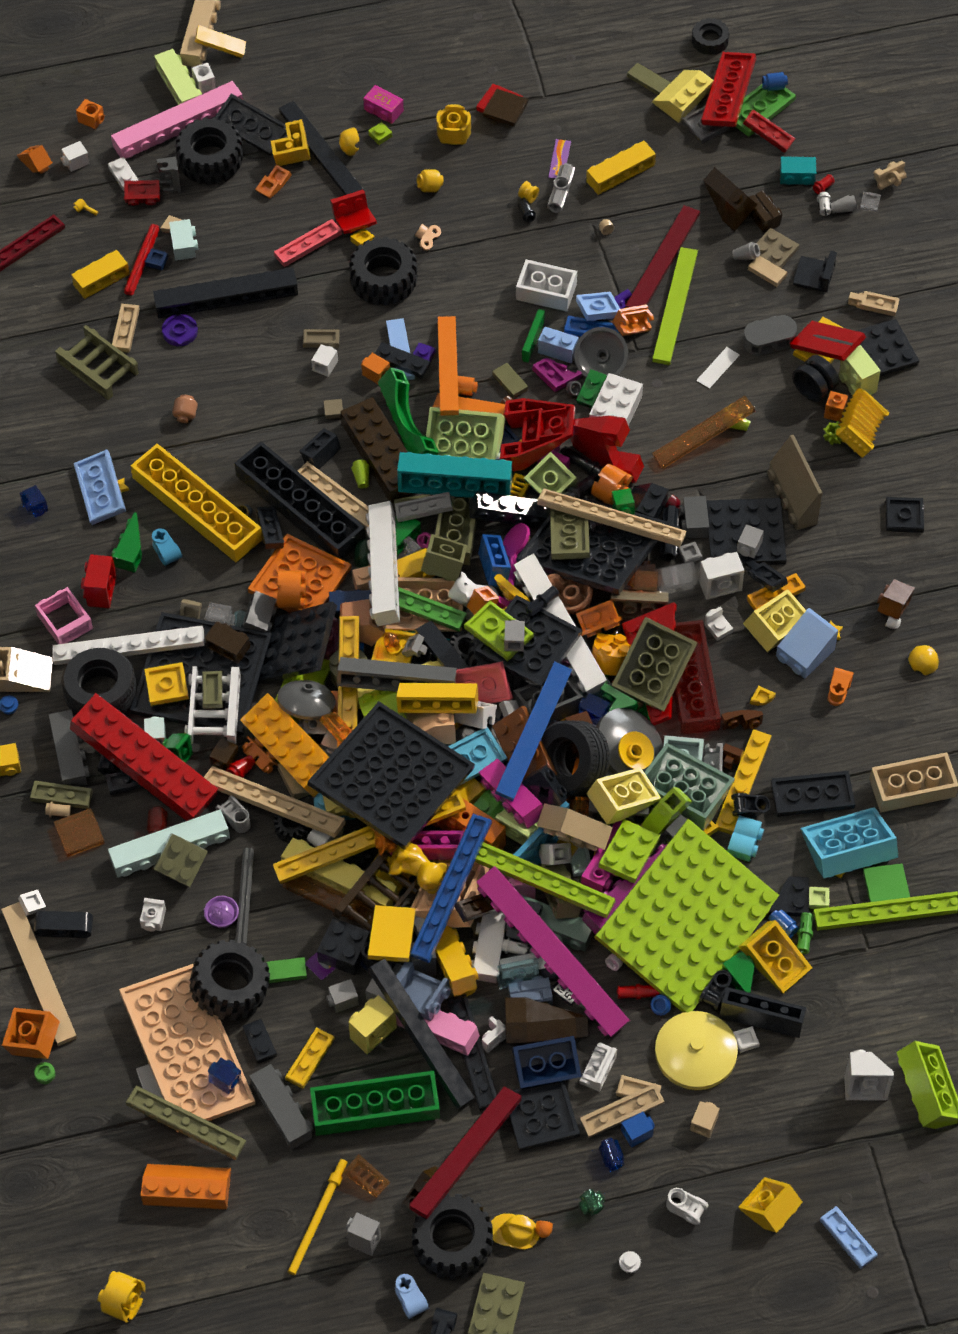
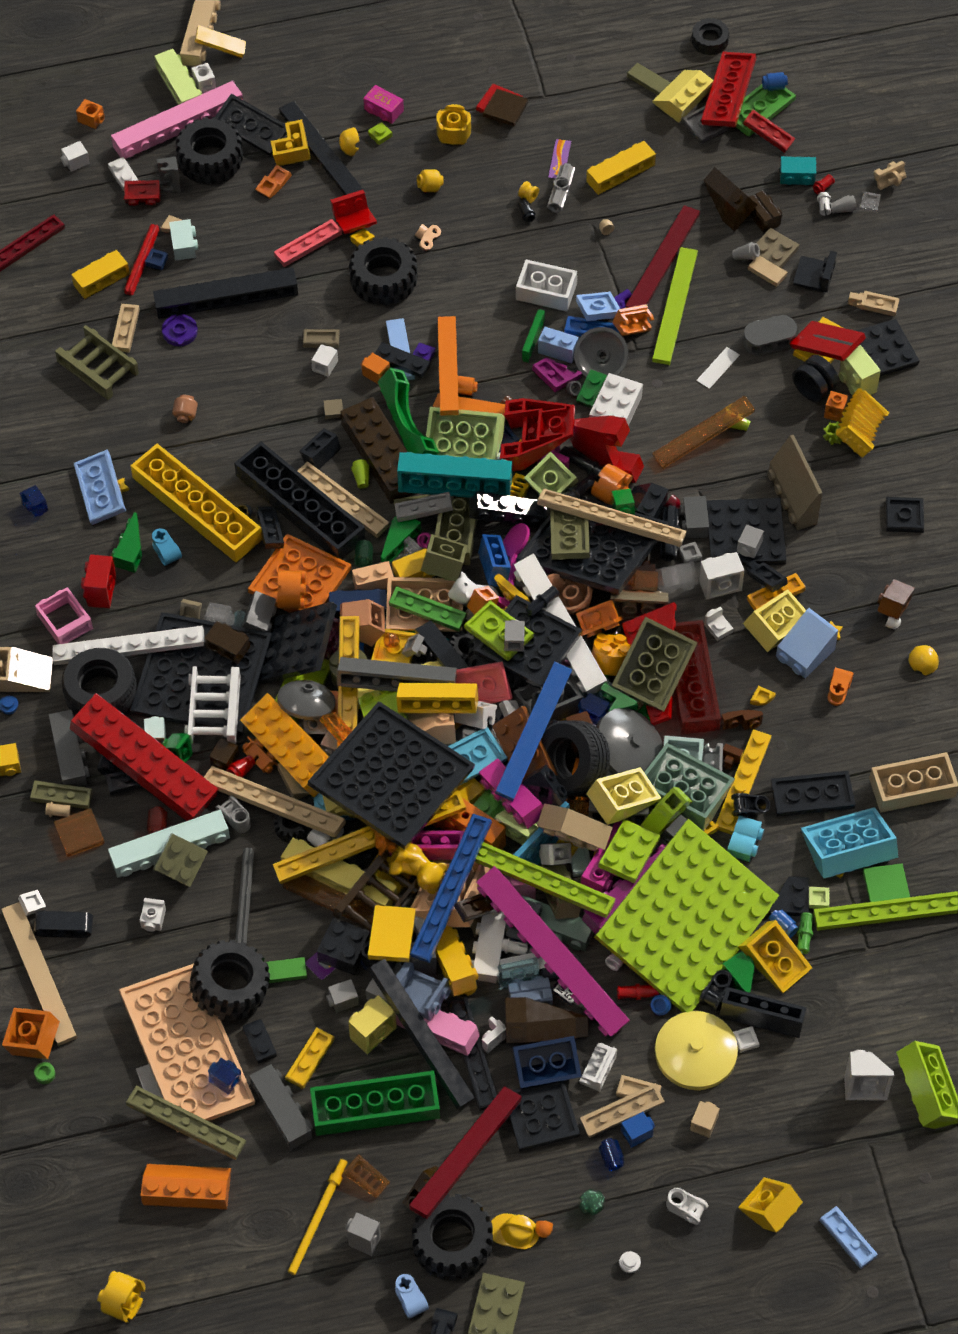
(35, 158): orange slope -> none
(80, 204): yellow hand -> none
(166, 684): yellow plate -> none
(212, 689): olive tile -> none
(221, 911): medium lavender hat -> none
(383, 564): white brick -> none
(510, 380): olive tile -> none
(640, 745): yellow dish -> none

